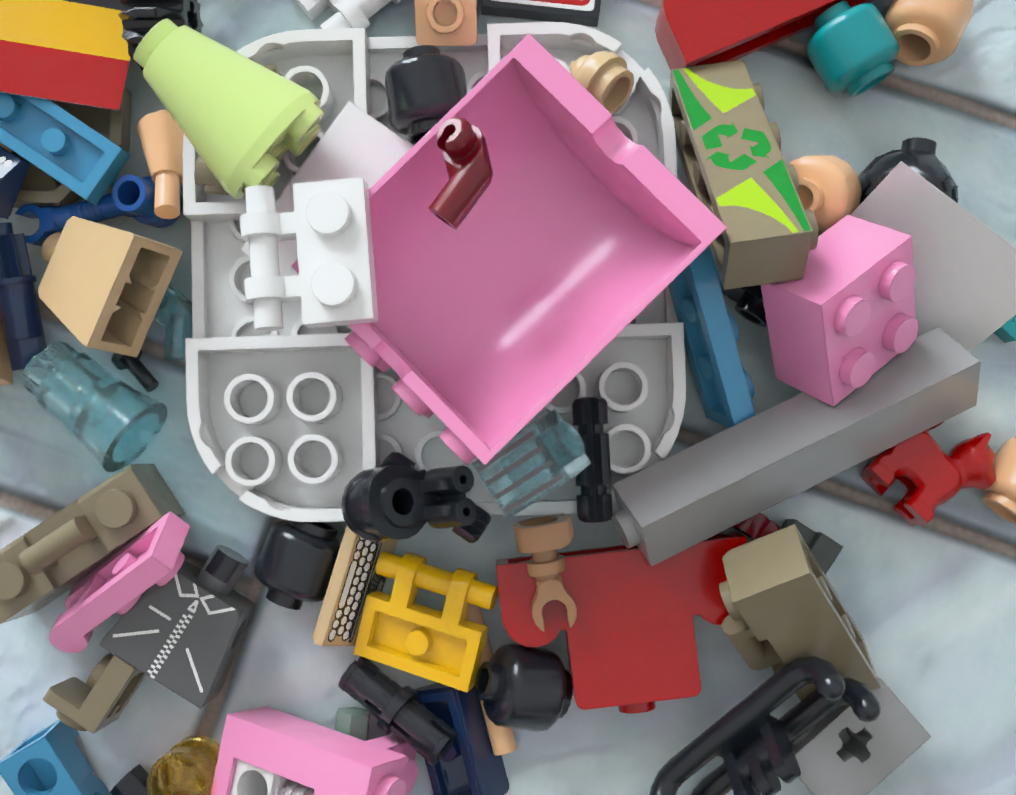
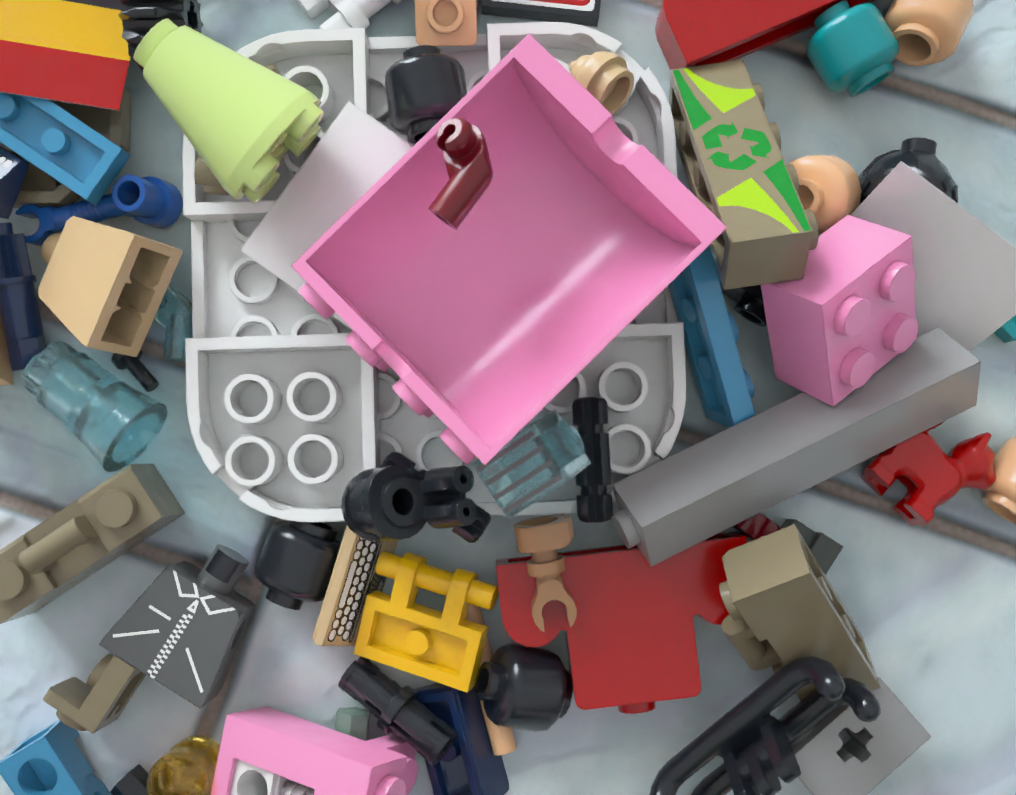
(120, 581): bright pink plate -> none
(163, 152): light nougat cone -> none
(332, 250): white plate -> none

